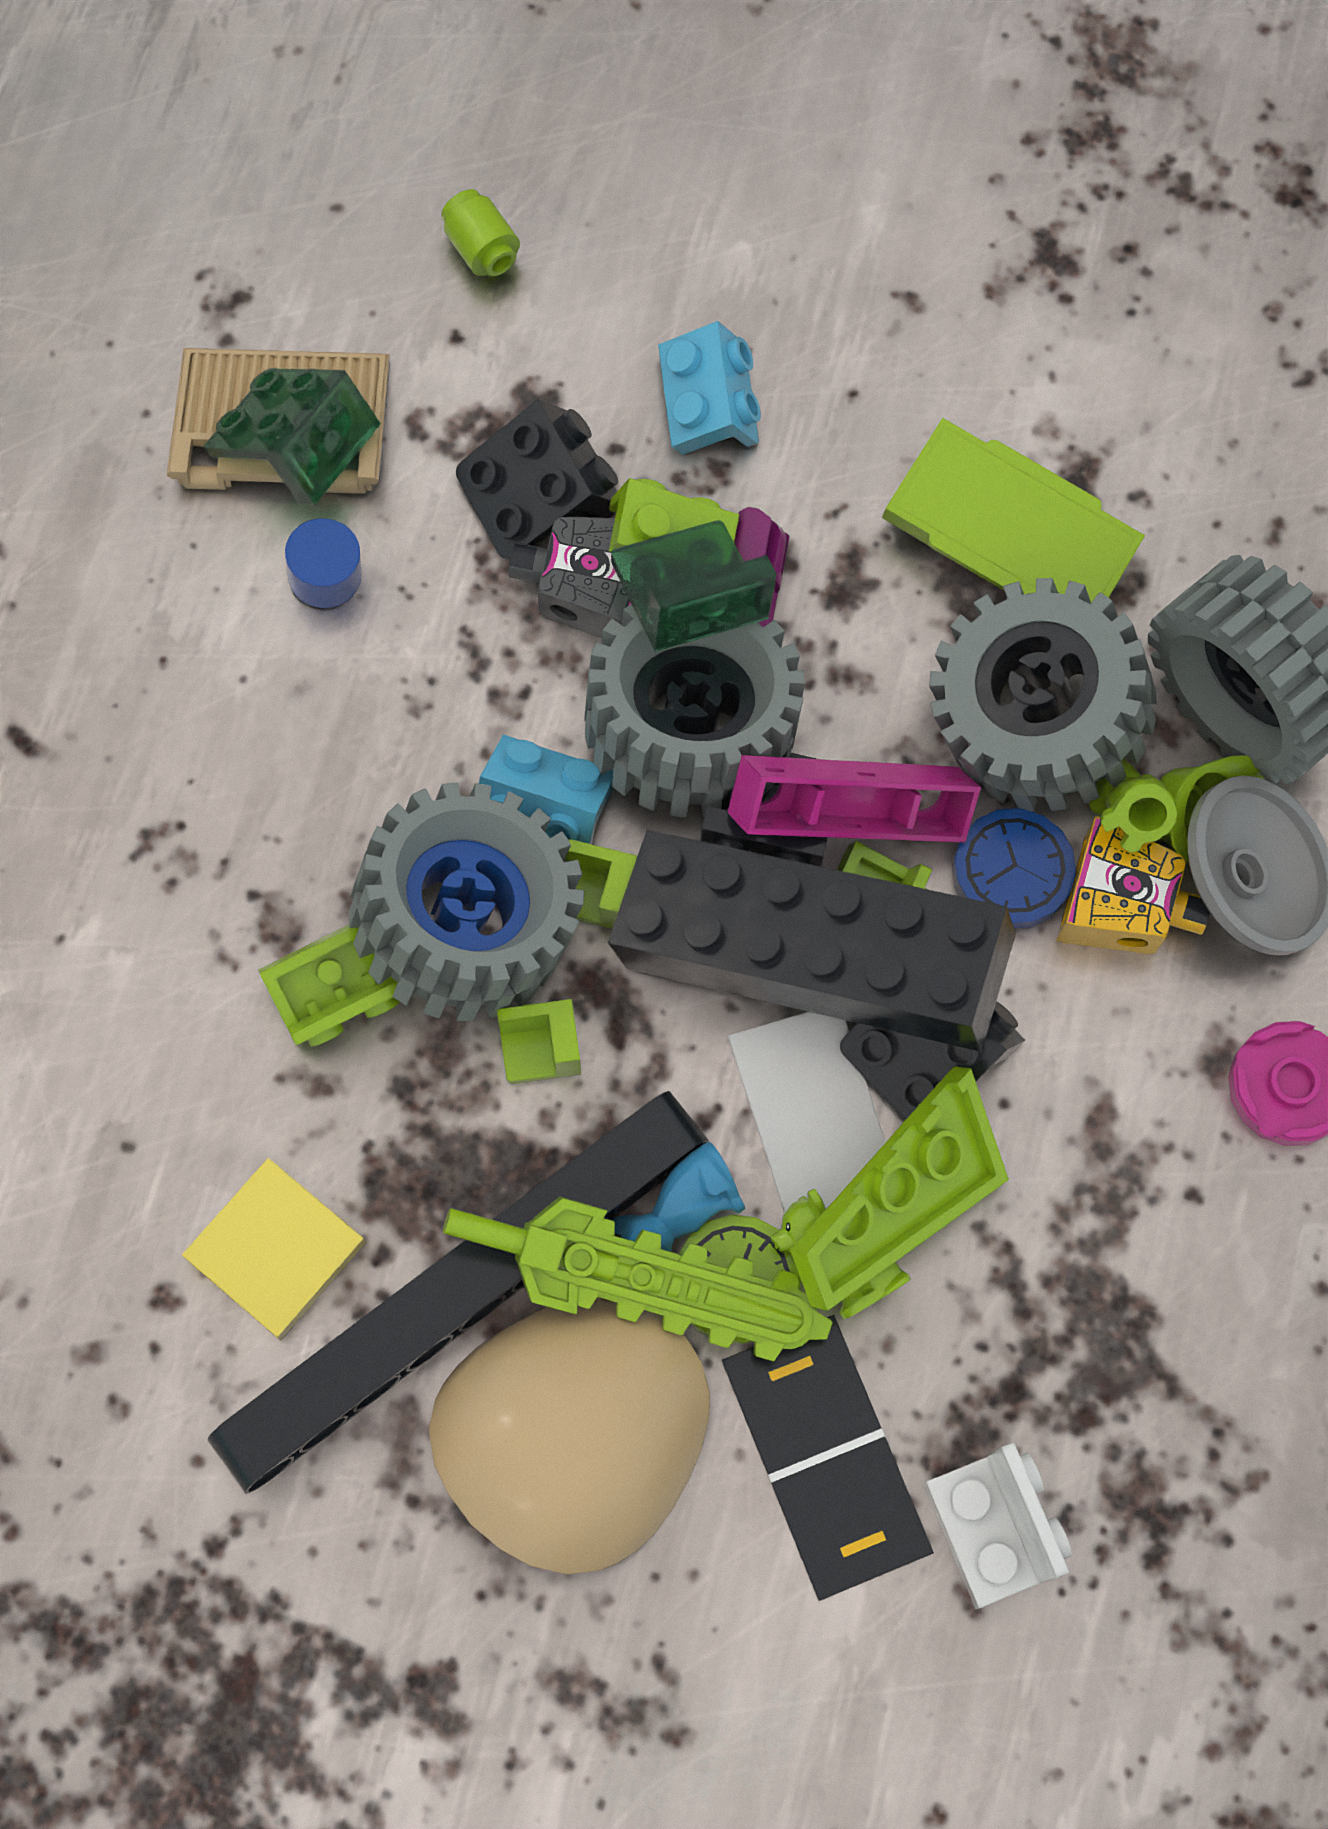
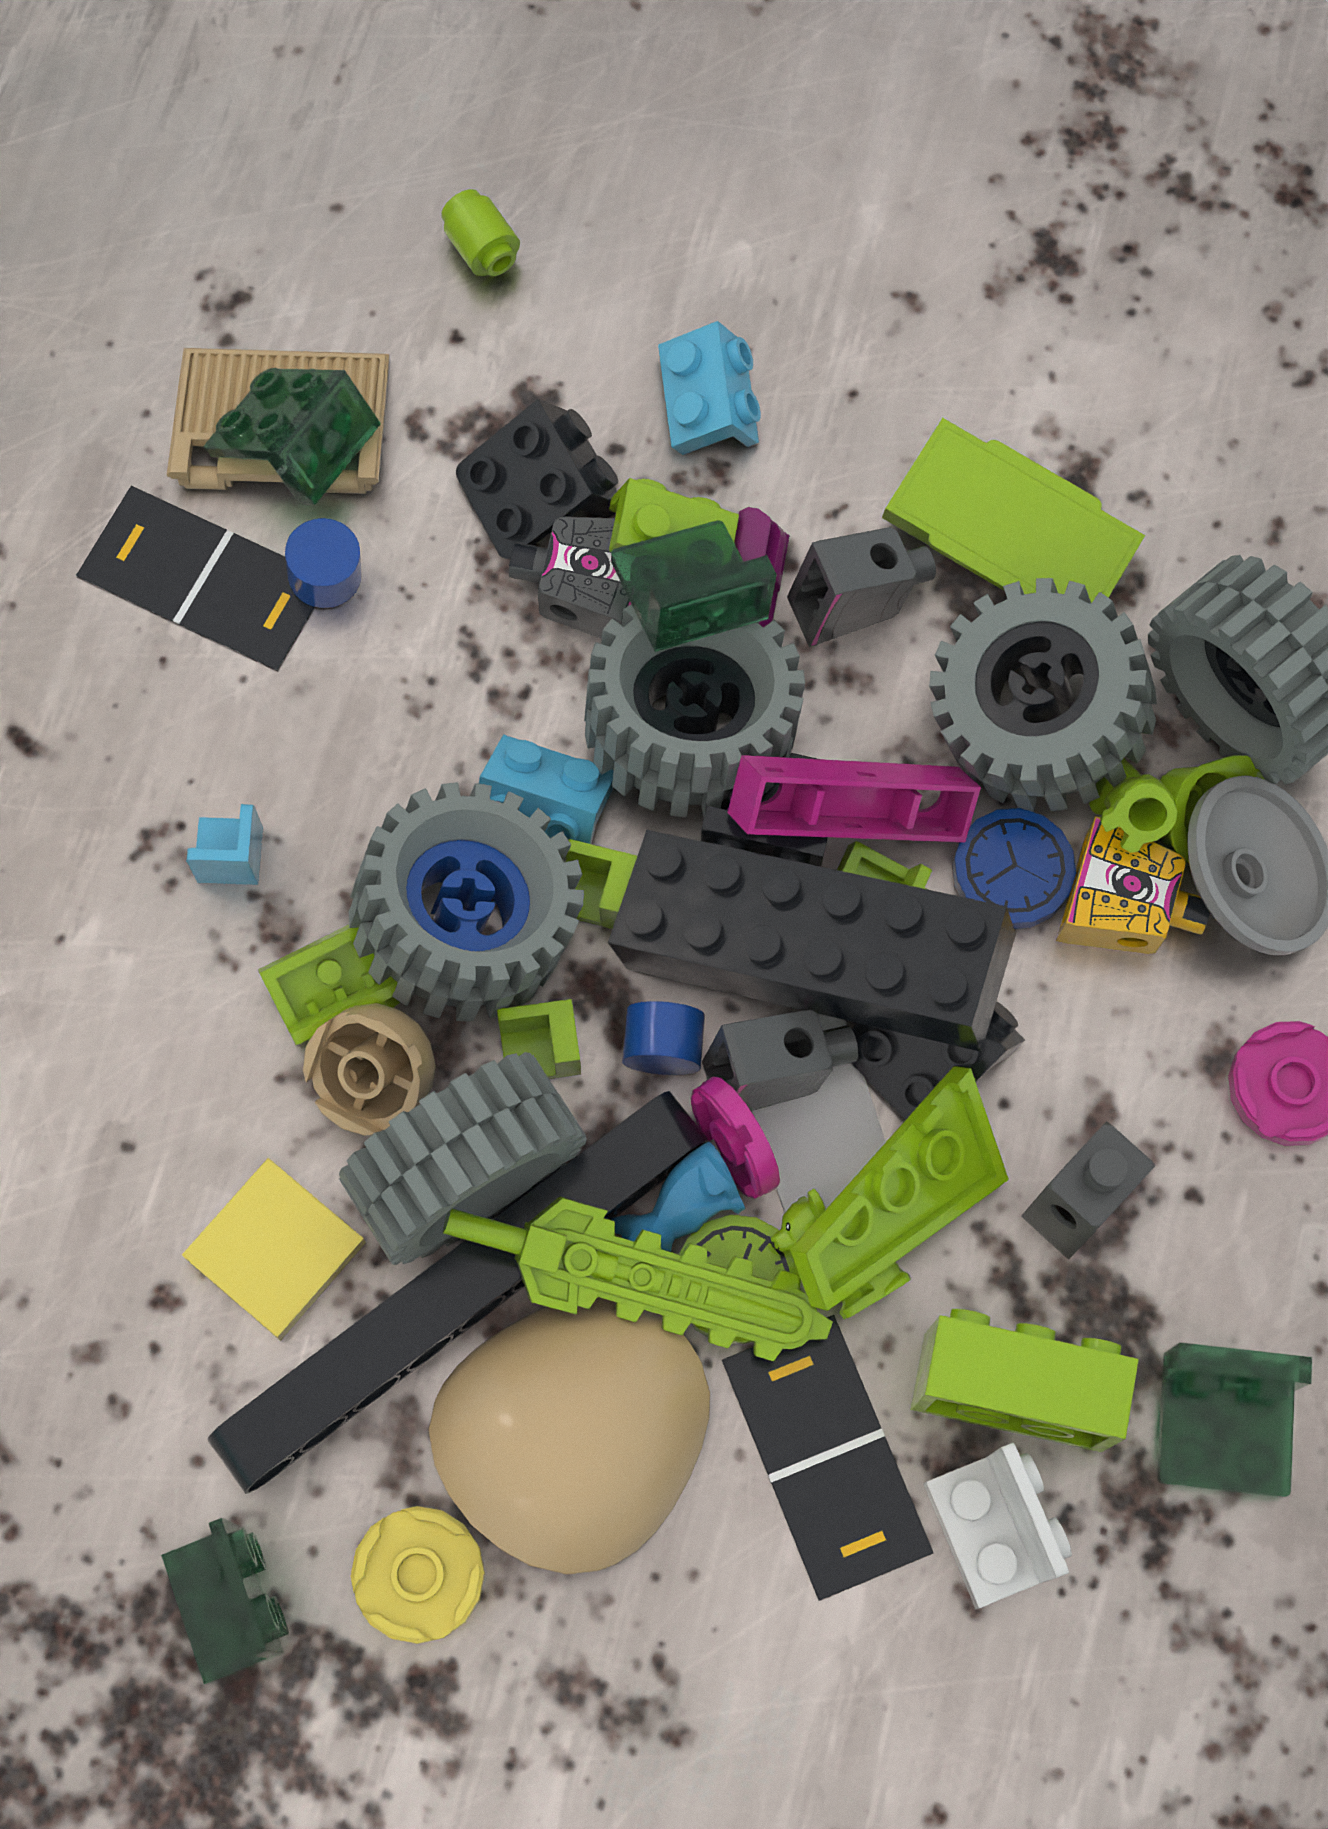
(198, 577): none -> black sticker
(223, 1601): none -> clear green bracket
(228, 849): none -> medium azure panel
(369, 1067): none -> tan cylinder
(417, 1575): none -> light yellow tile
(461, 1150): none -> light grey wheel
(663, 1038): none -> blue piece
(738, 1136): none -> dark pink tile
(778, 1056): none -> dark grey torso
(855, 582): none -> dark grey torso
(1025, 1381): none -> lime brick
(1089, 1189): none -> dark grey torso
(1229, 1418): none -> clear green bracket

